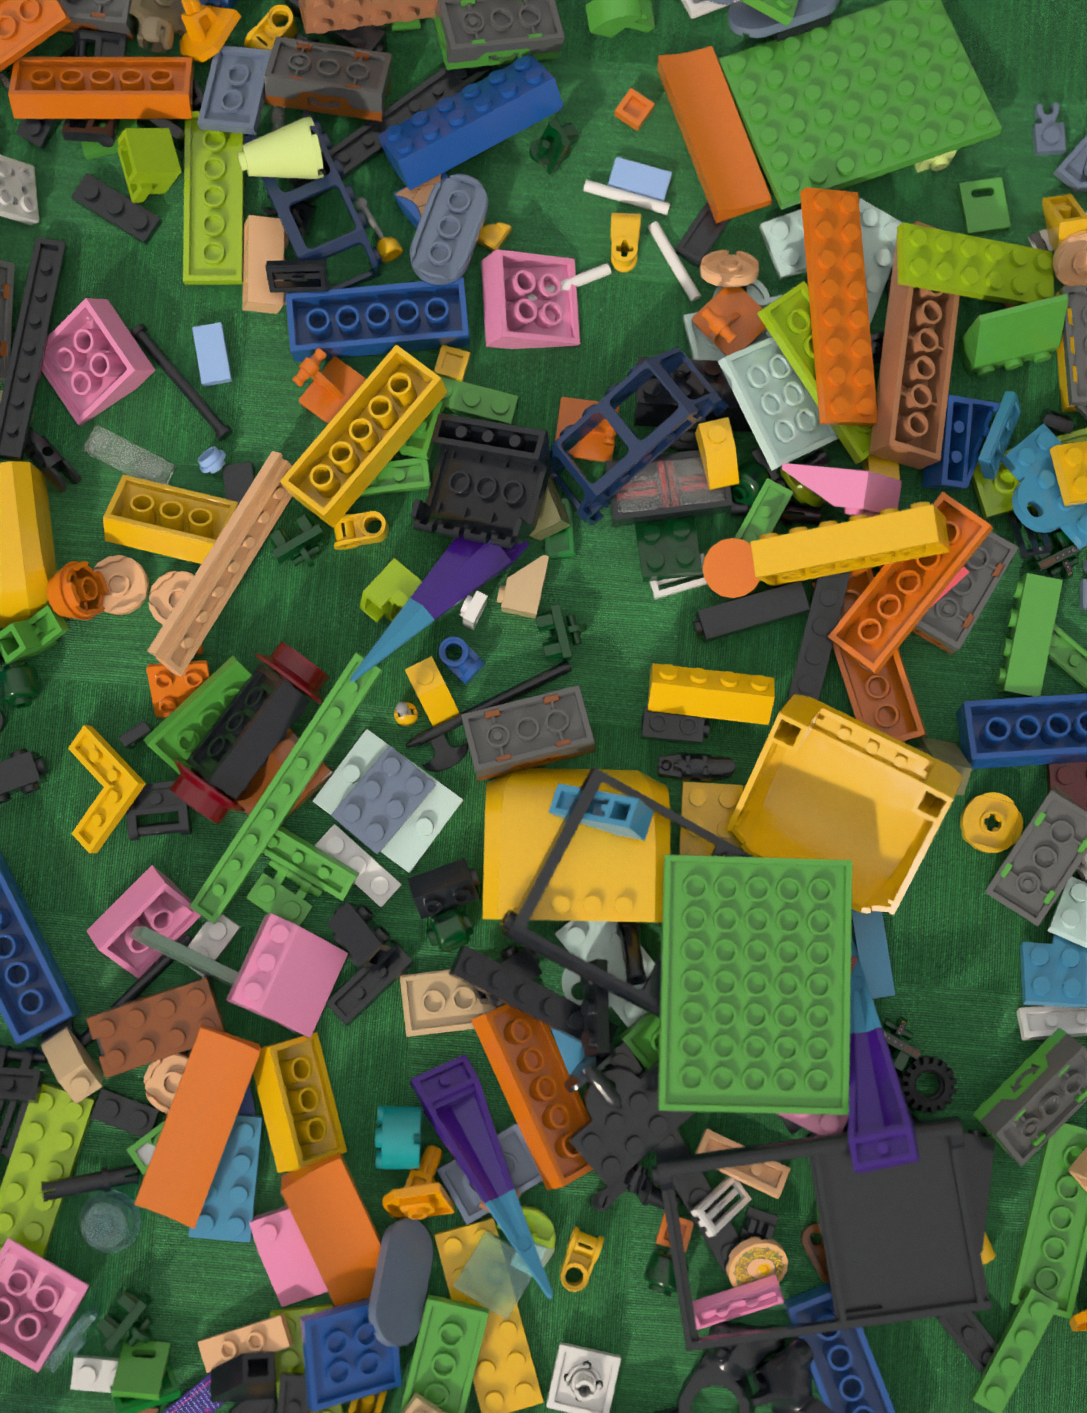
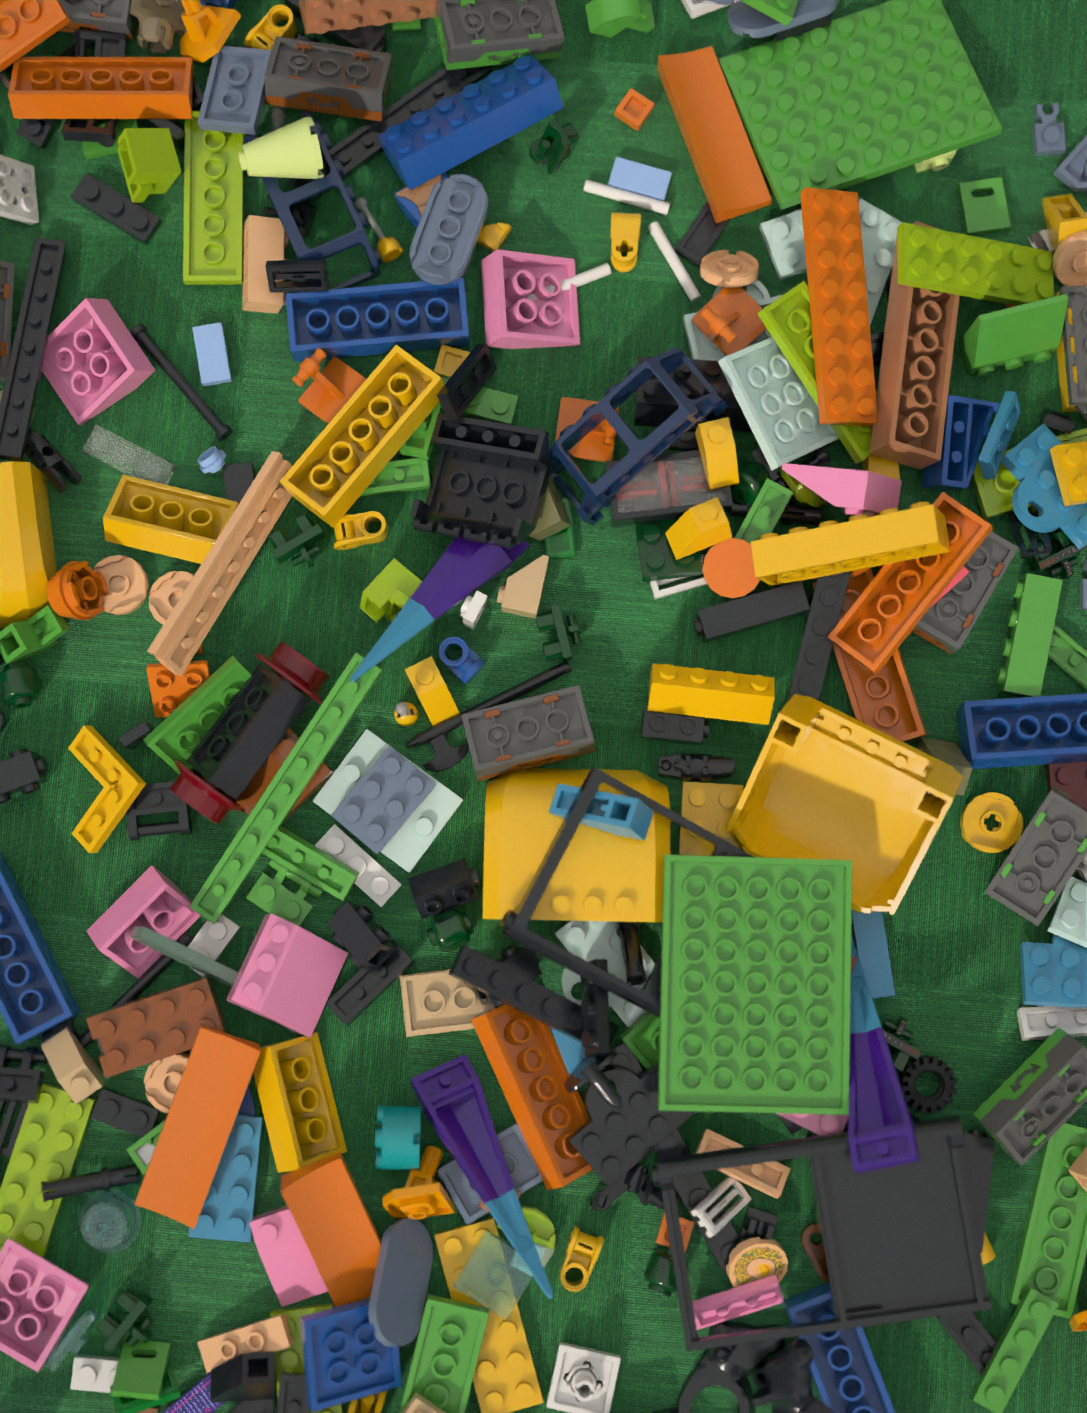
(466, 381): none -> black plate
(699, 529): none -> yellow slope

